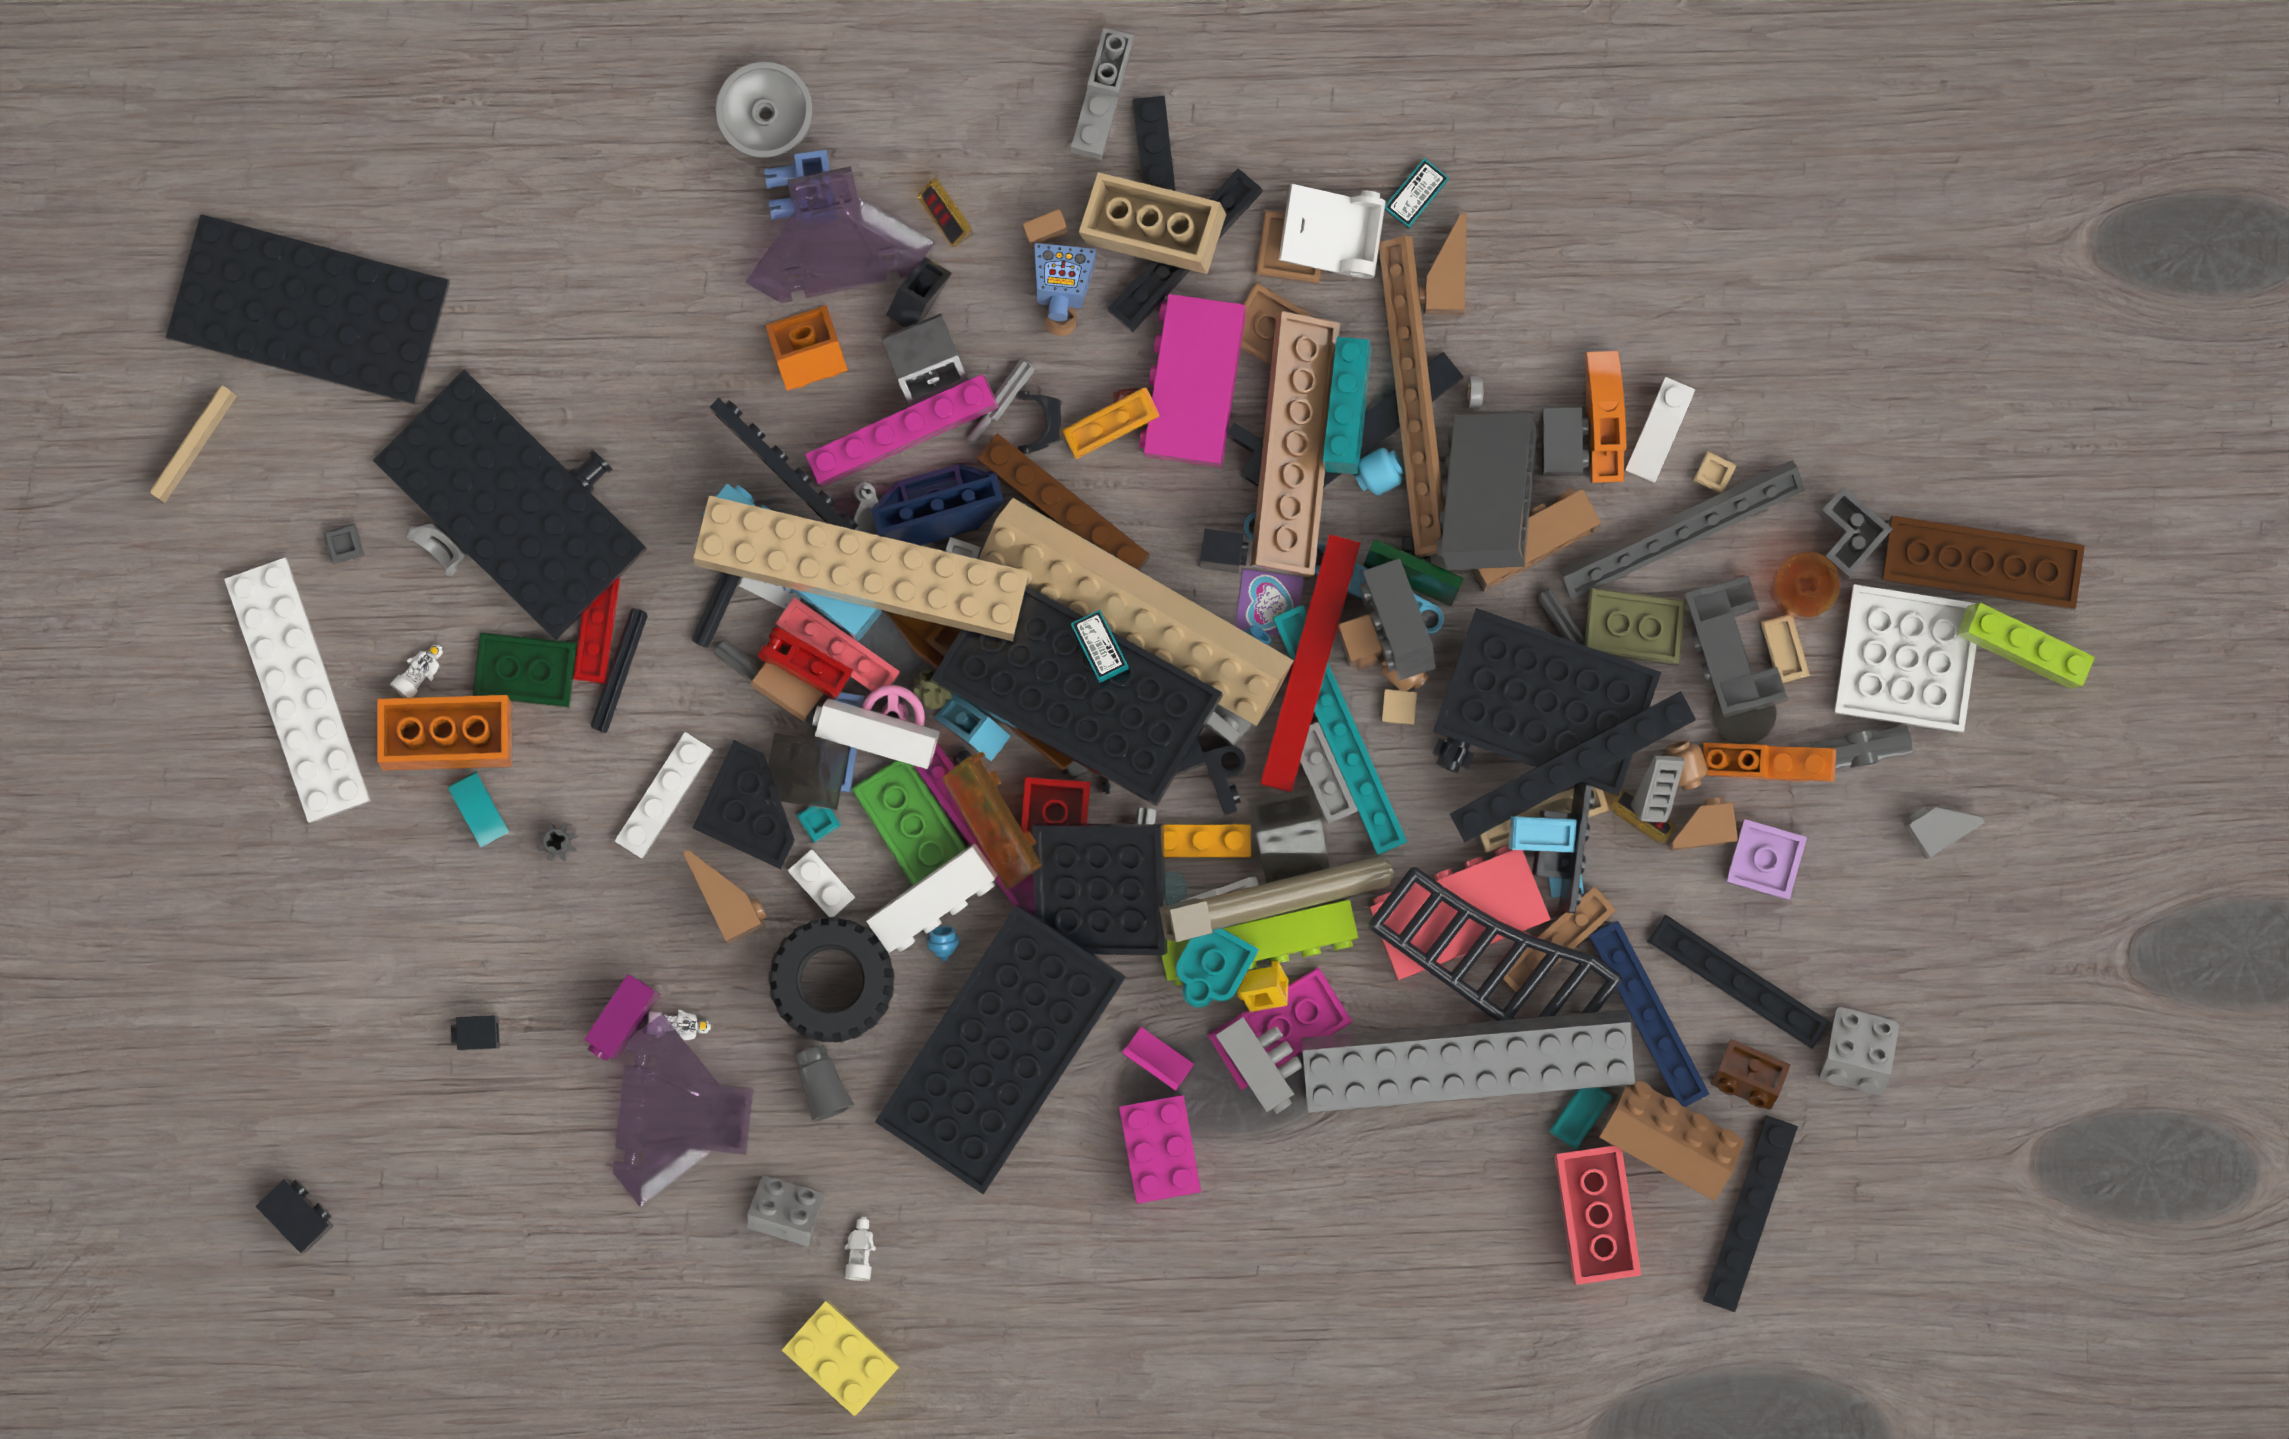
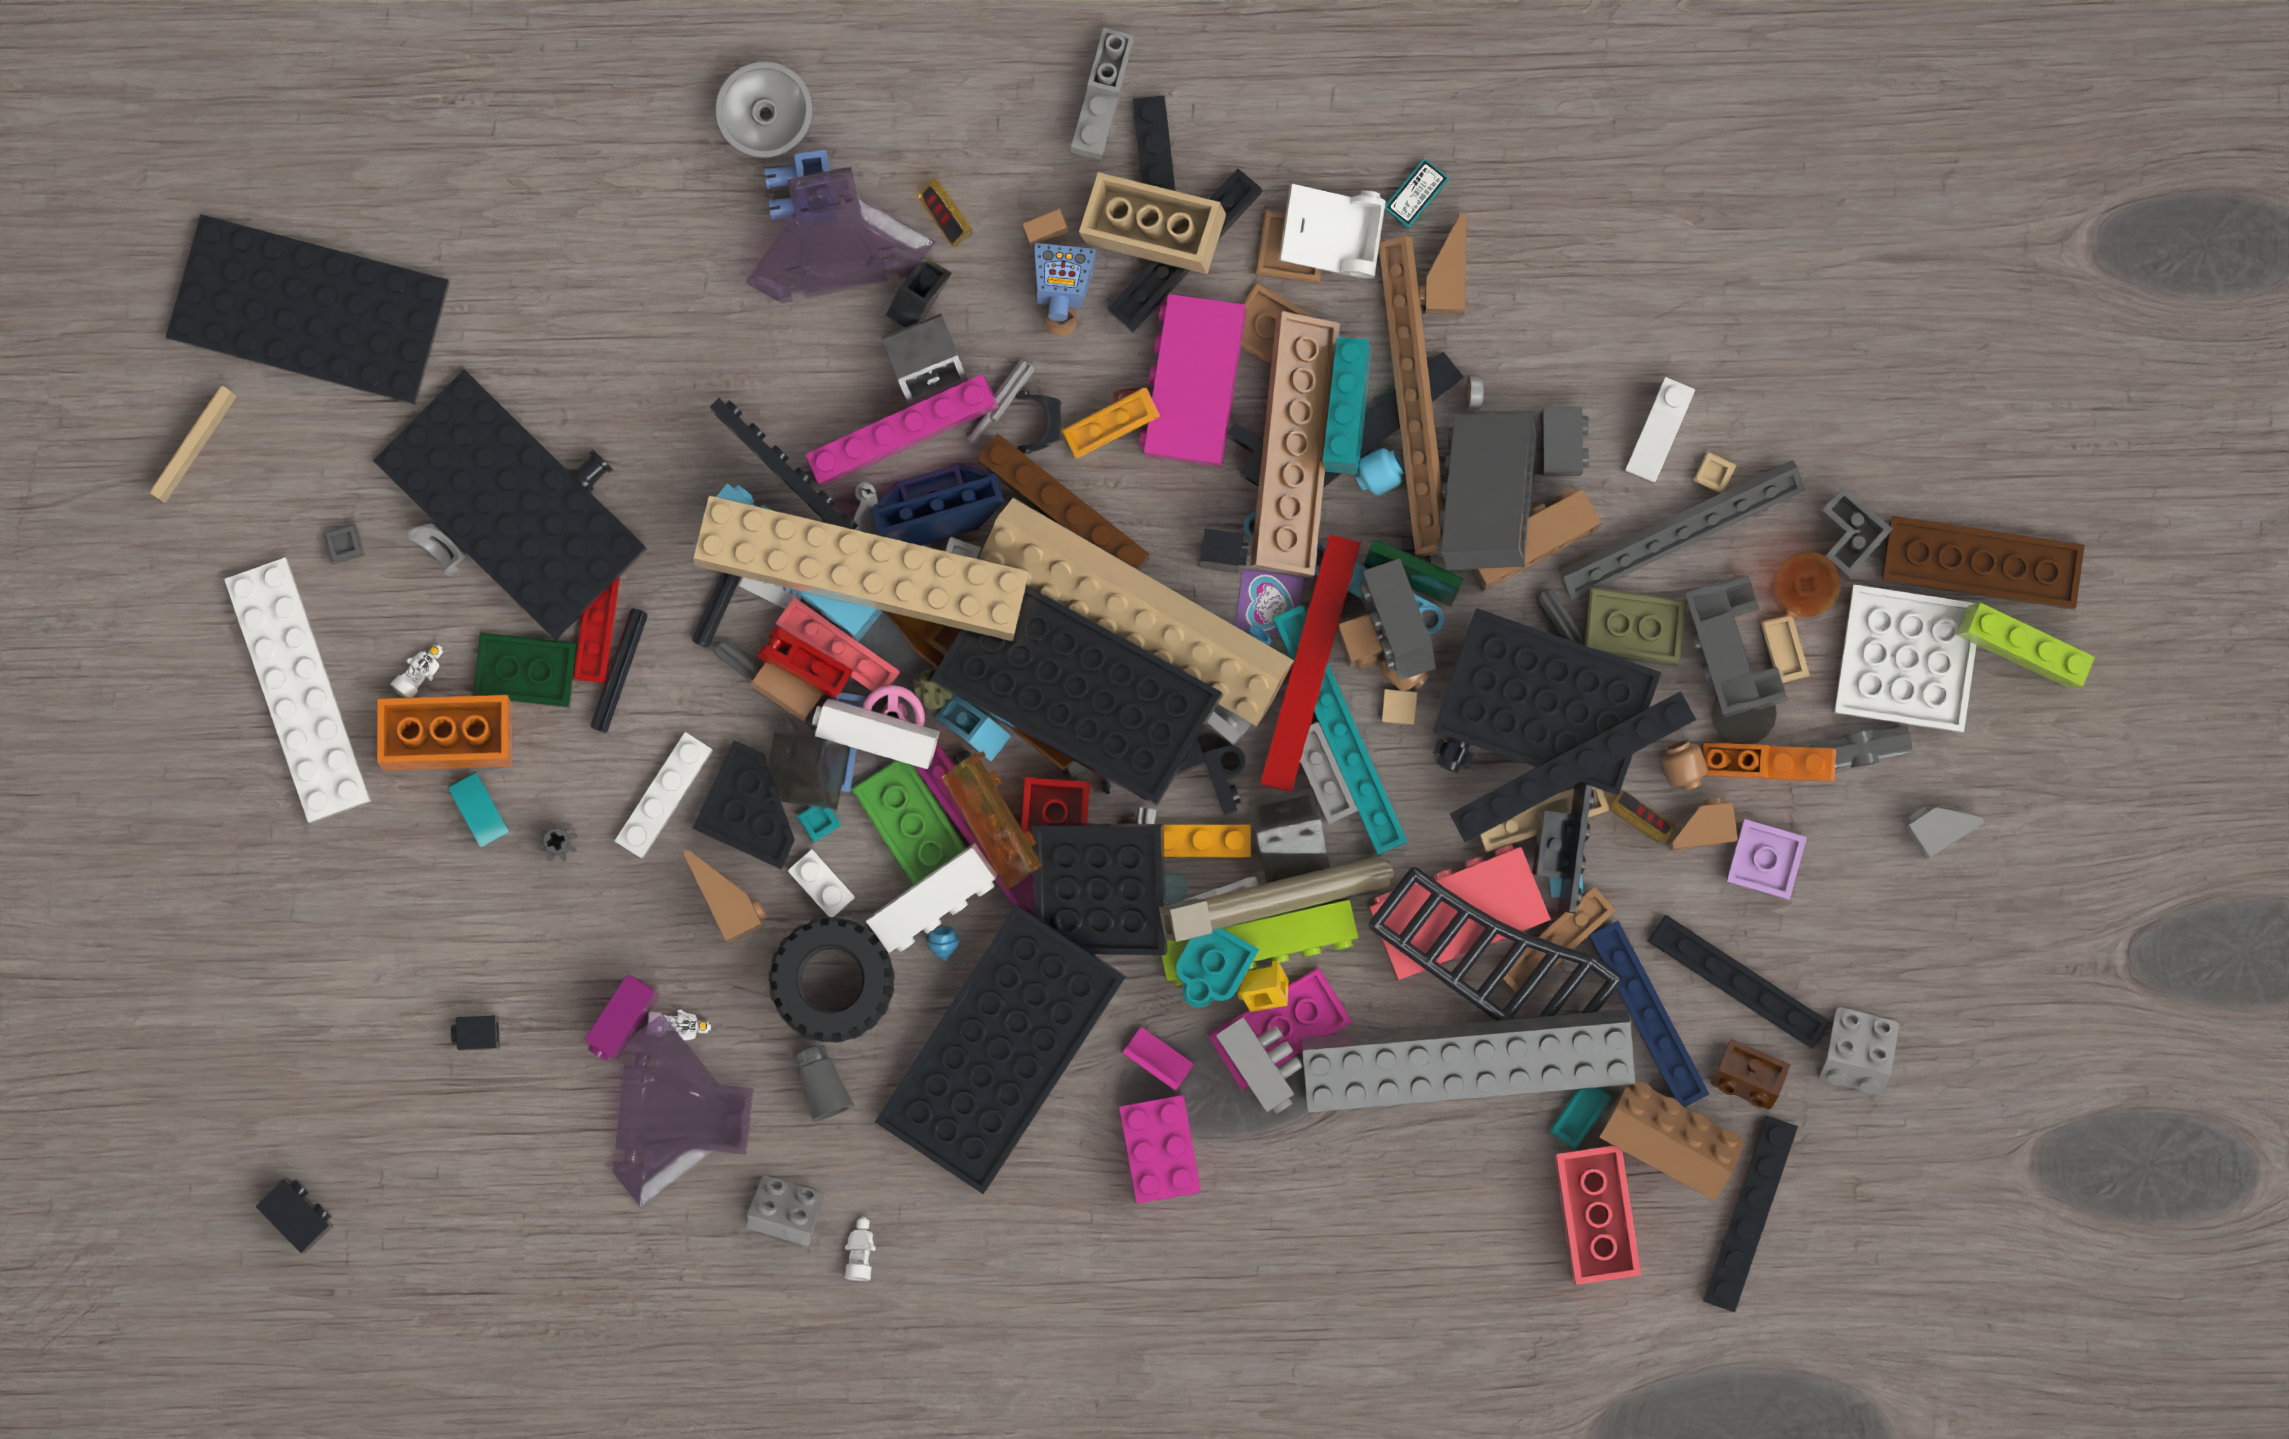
(806, 348): orange slope -> none
(841, 1358): light yellow brick -> none
(1099, 646): tile -> none
(1542, 834): medium azure tile -> none
(1606, 416): orange slope -> none
(1658, 808): light grey slope -> none

